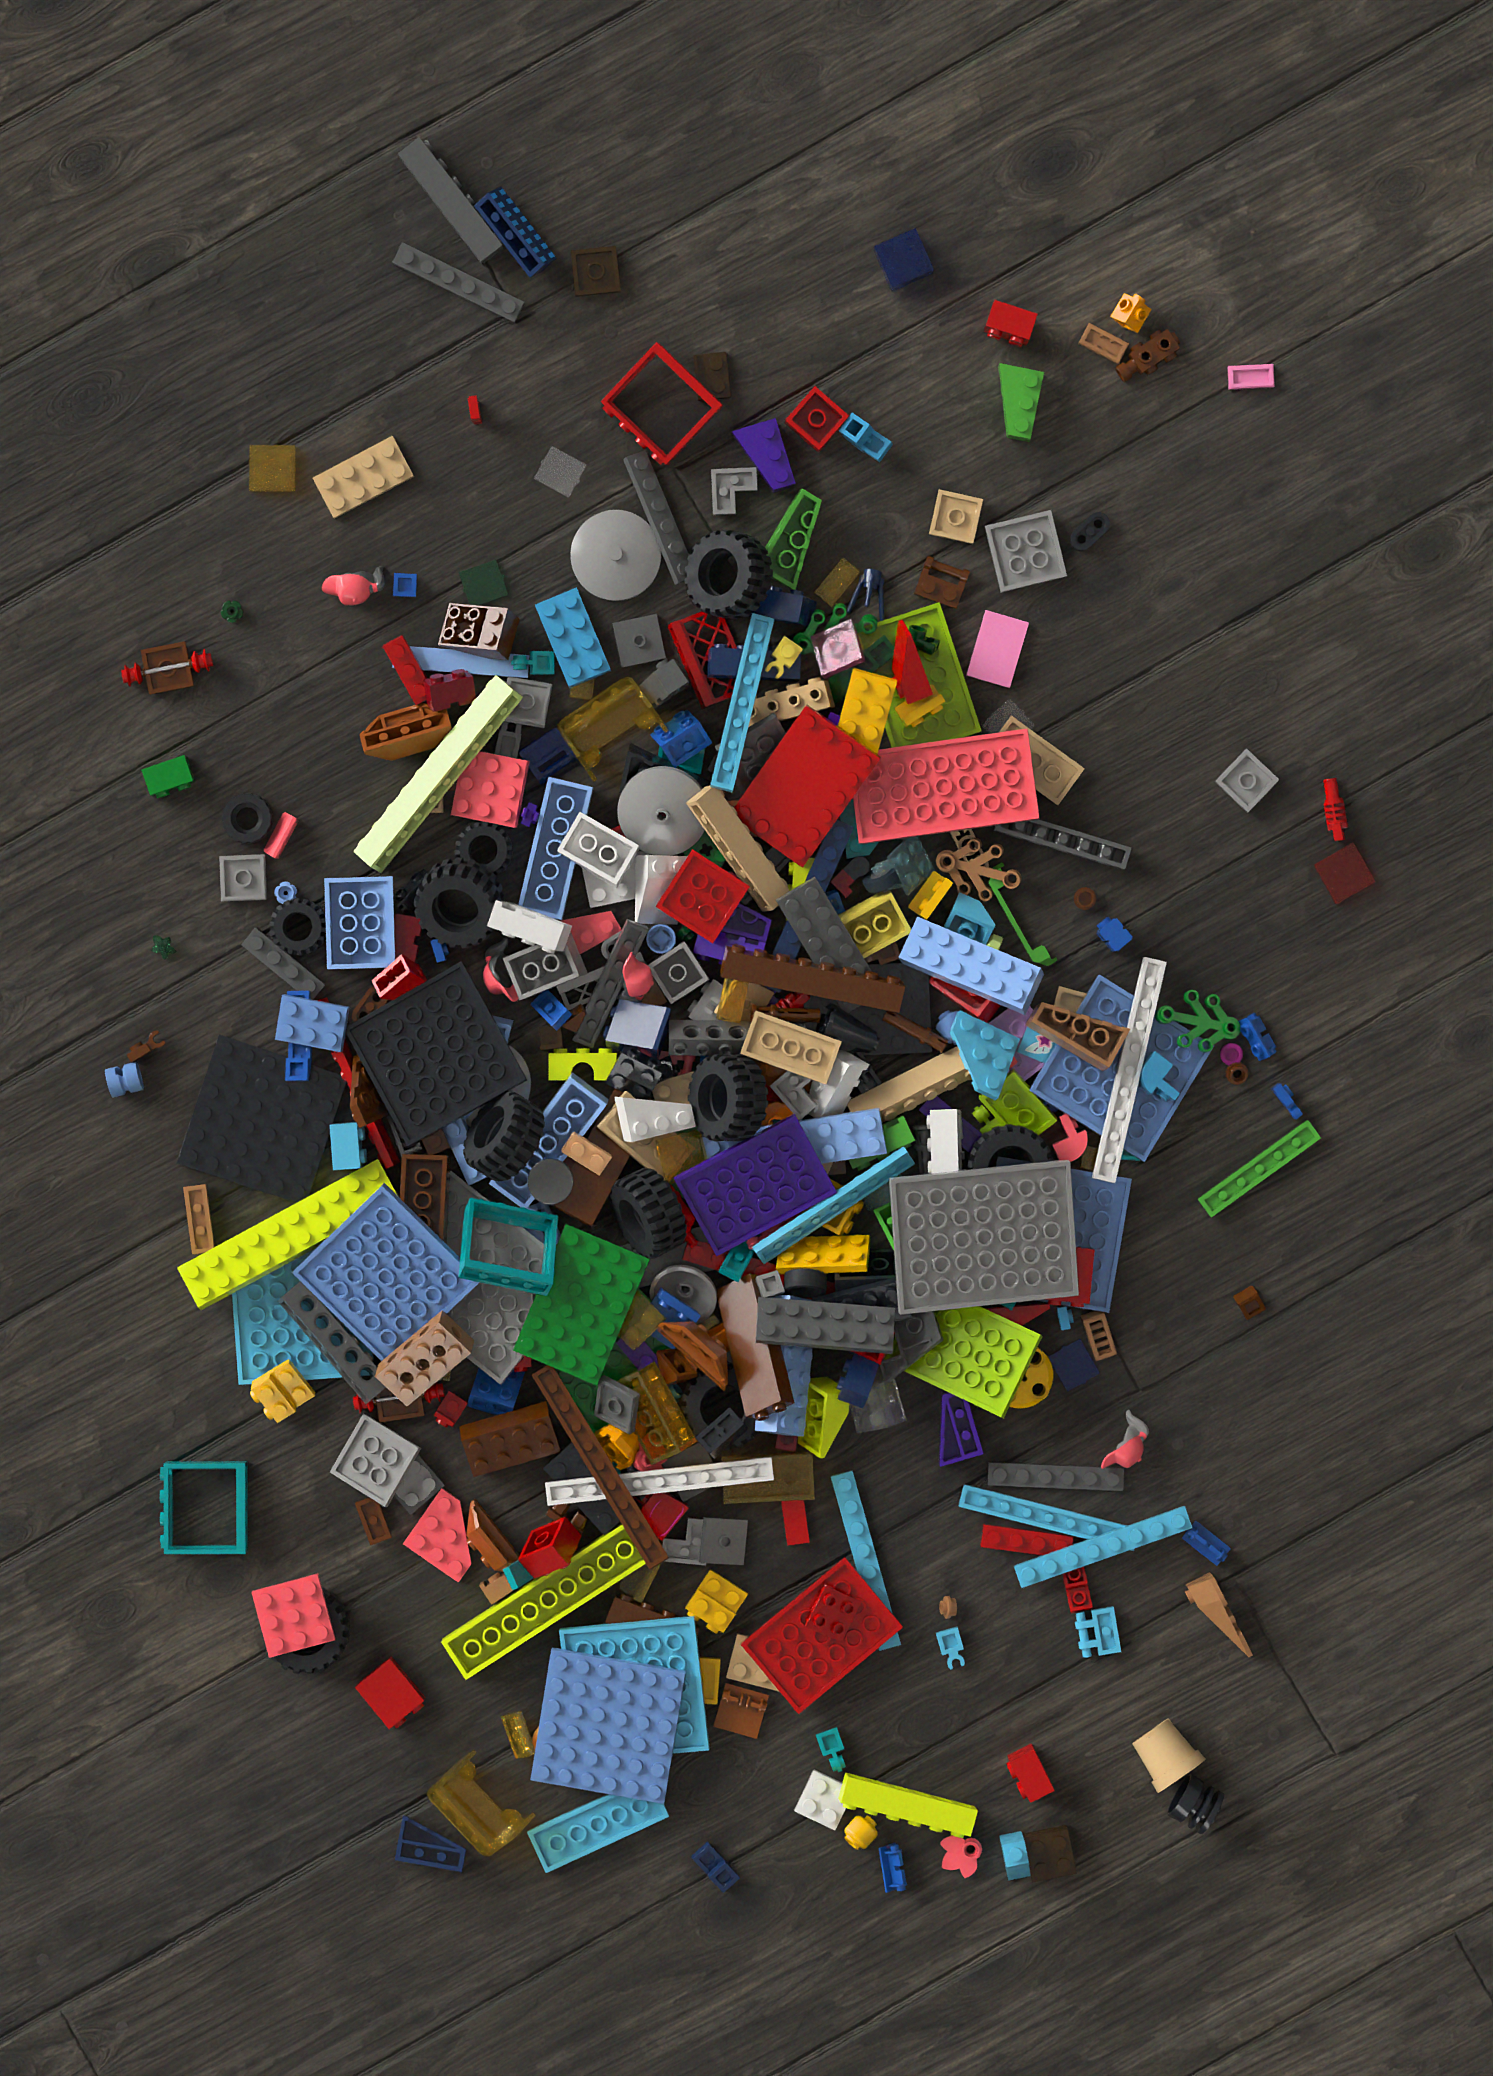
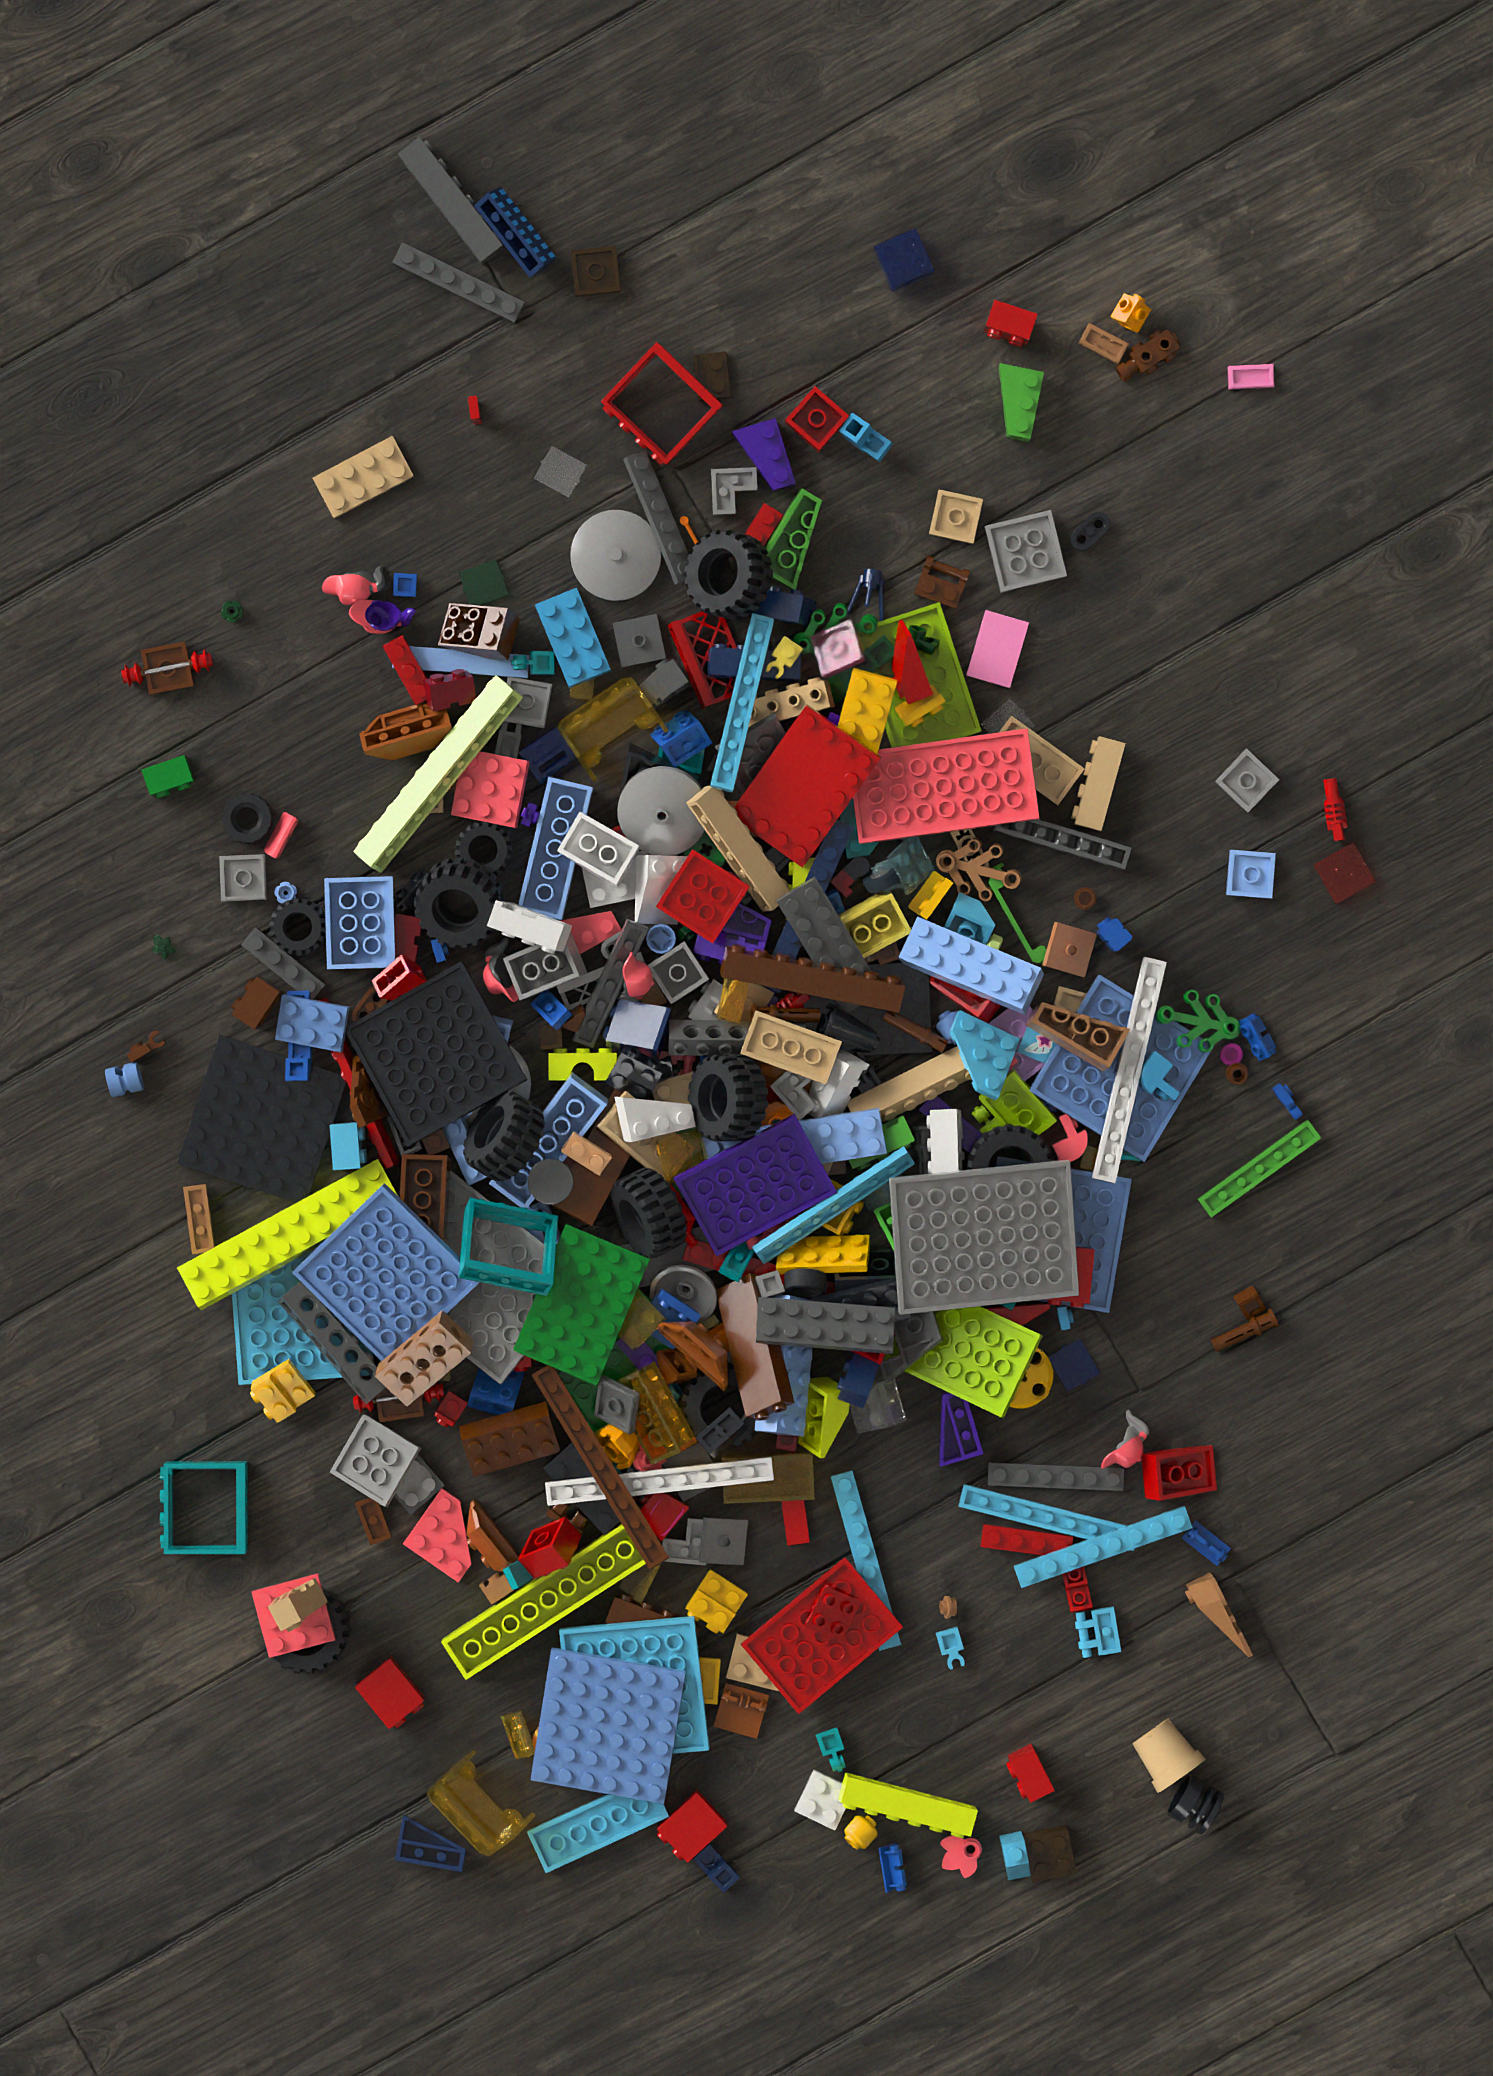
(256, 1002): none -> reddish brown brick
(272, 468): clear yellow plate -> none
(297, 1604): none -> tan wedge
(379, 616): none -> dark purple hair
(684, 521): none -> orange hinge
(691, 1826): none -> red brick
(764, 524): none -> red plate
(837, 582): clear yellow plate -> none
(1069, 949): none -> nougat plate
(1092, 1317): medium nougat slope -> none
(1099, 783): none -> tan brick
(1178, 1472): none -> red slope
(1250, 874): none -> light blue plate
(1254, 1326): none -> reddish brown pin

